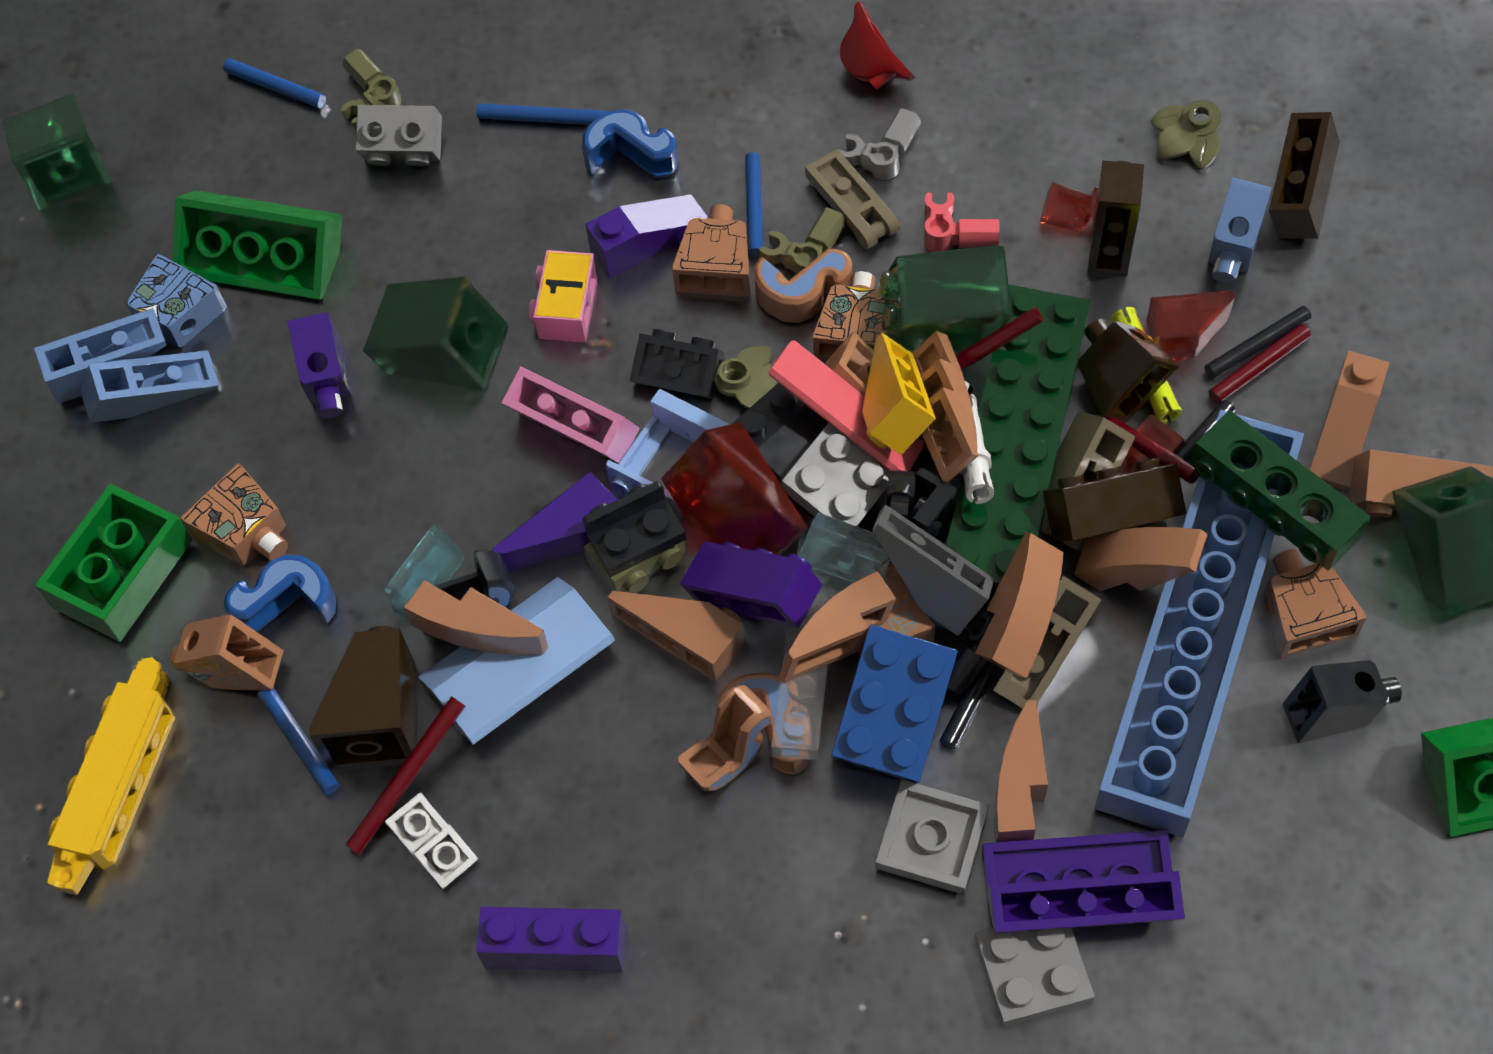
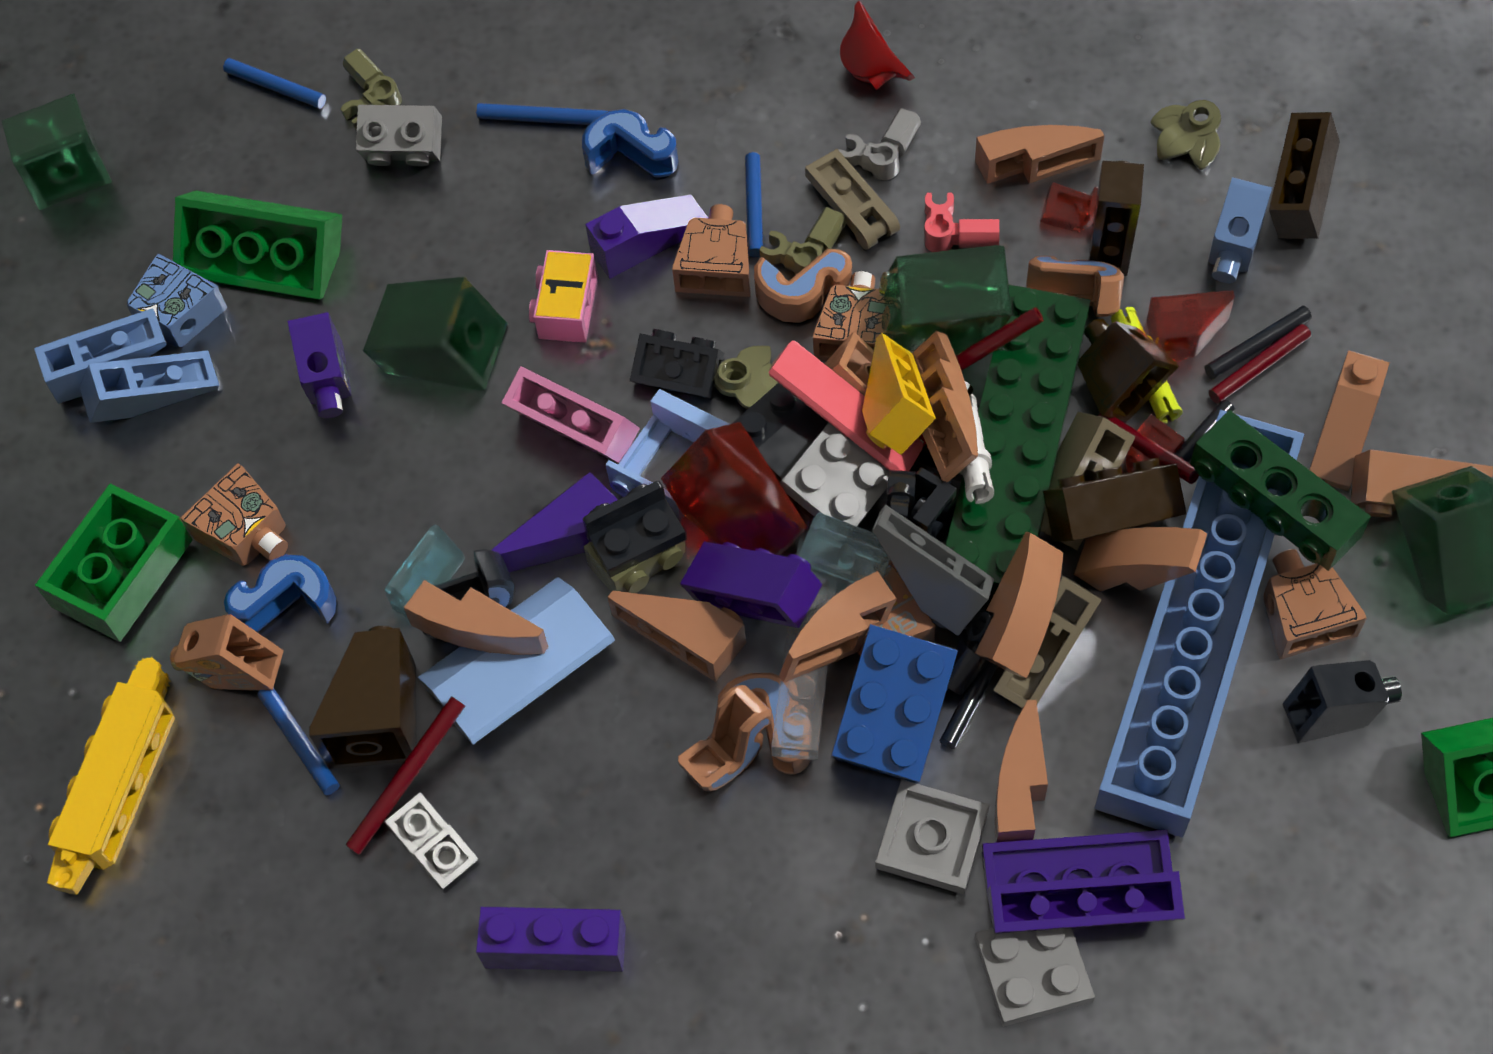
(1036, 151): none -> nougat slope
(1081, 279): none -> nougat animal

